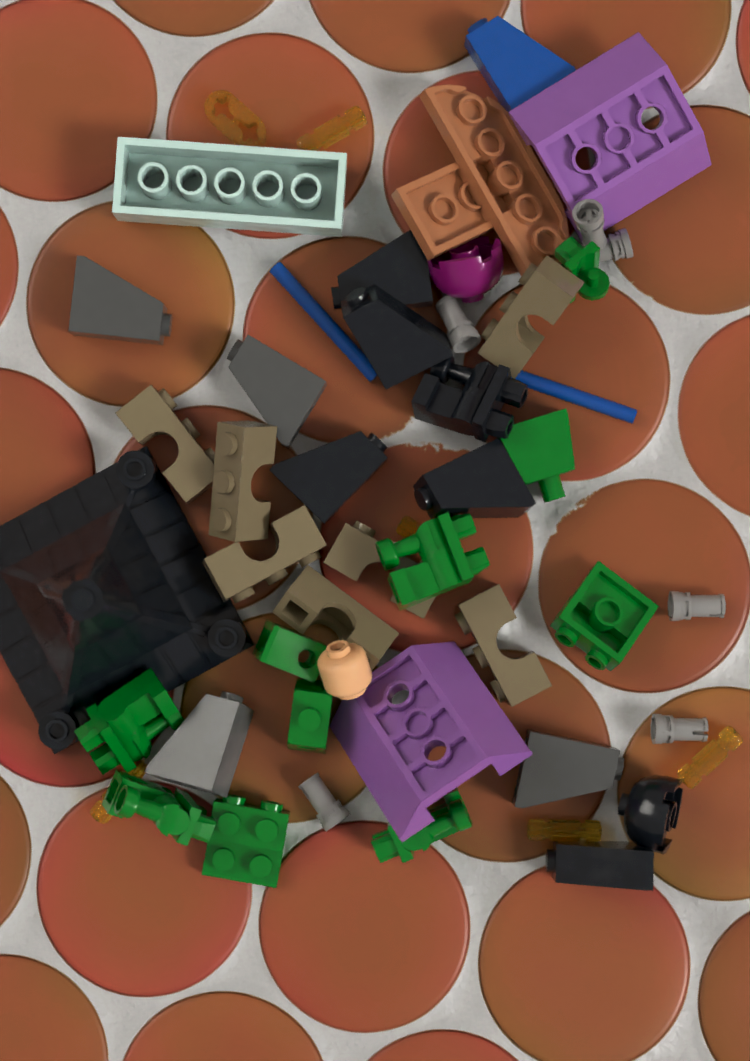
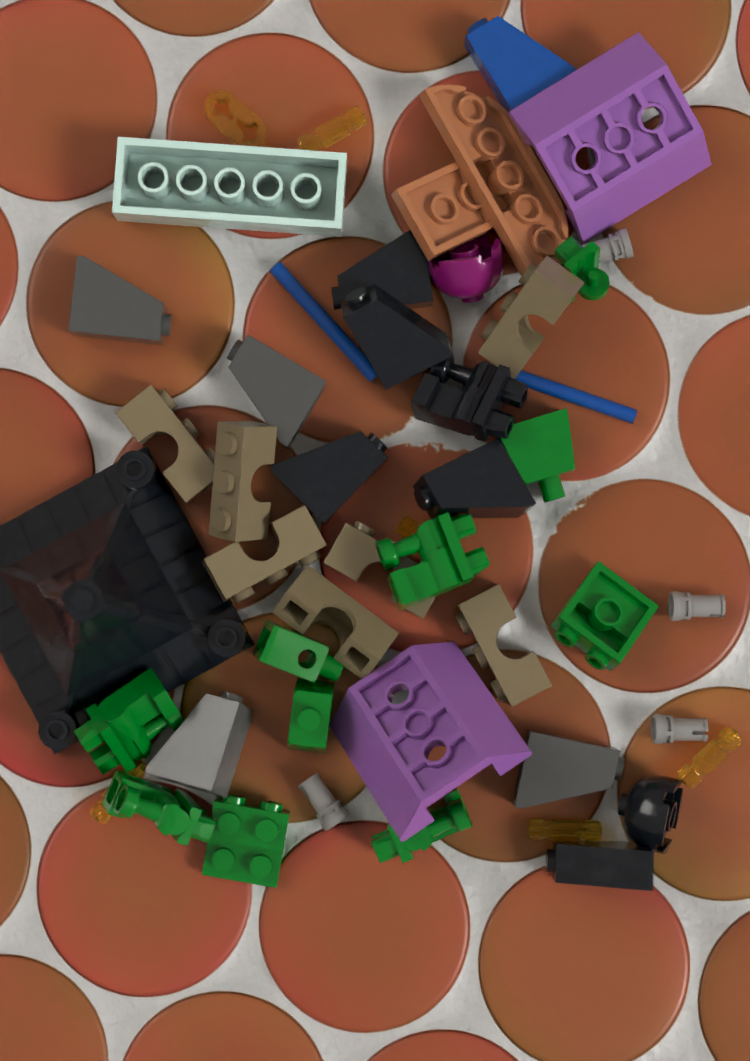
(344, 670): light nougat head -> none
(460, 331): light grey pin -> none
(589, 220): light grey pin -> none

